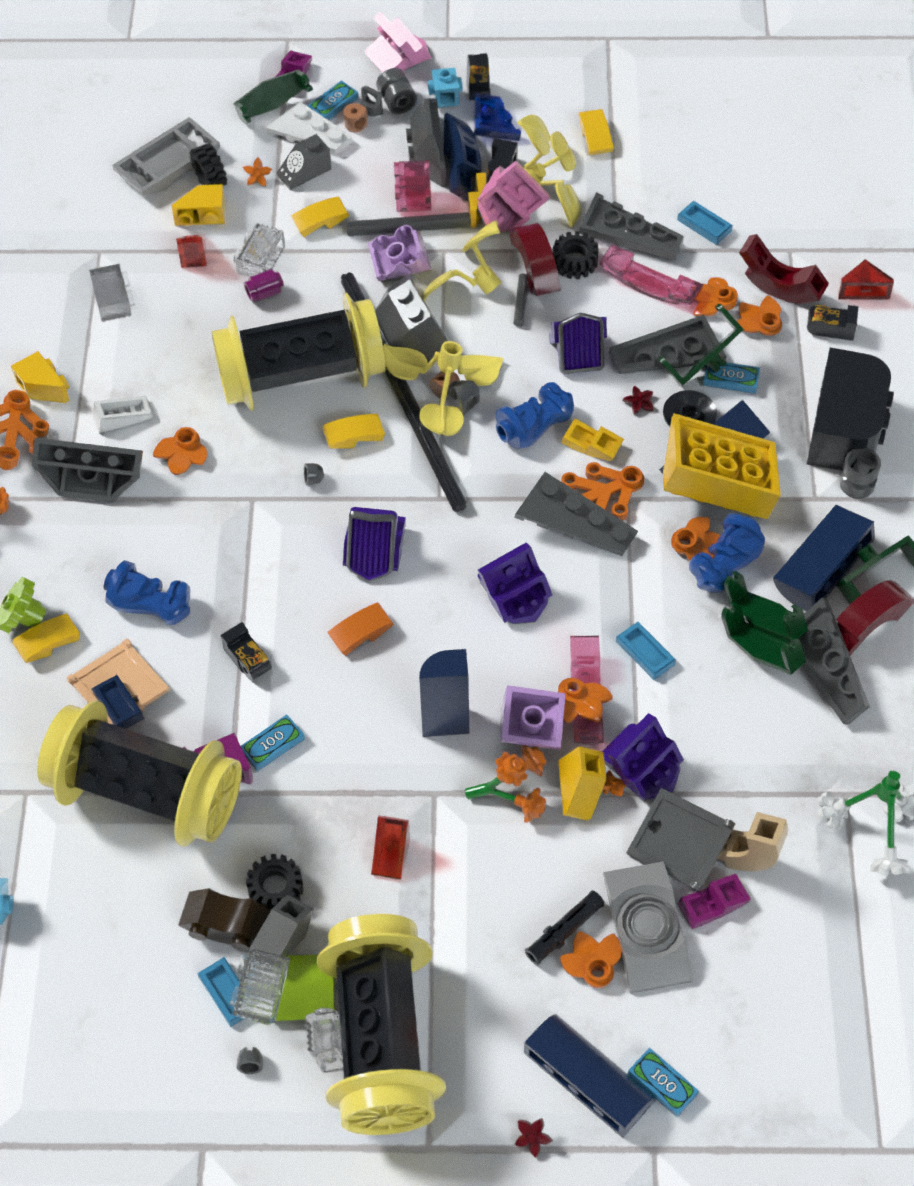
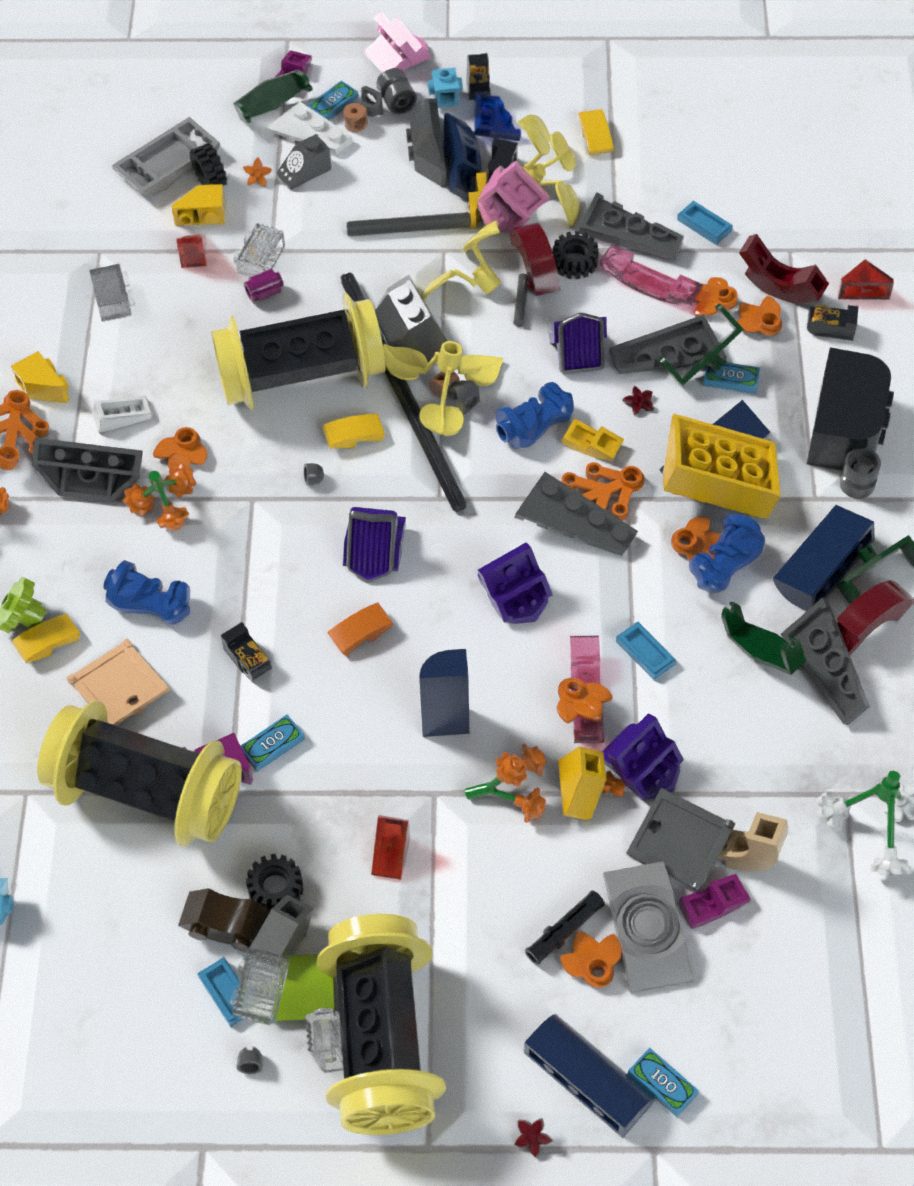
(118, 702): dark blue tile -> none
(179, 481): none -> orange plant
(325, 212): yellow slope -> none
(399, 254): lavender slope -> none
(412, 186): clear pink brick -> none
(532, 717): lavender slope -> none
(690, 404): black dish -> none
(764, 613): dark green piece -> none

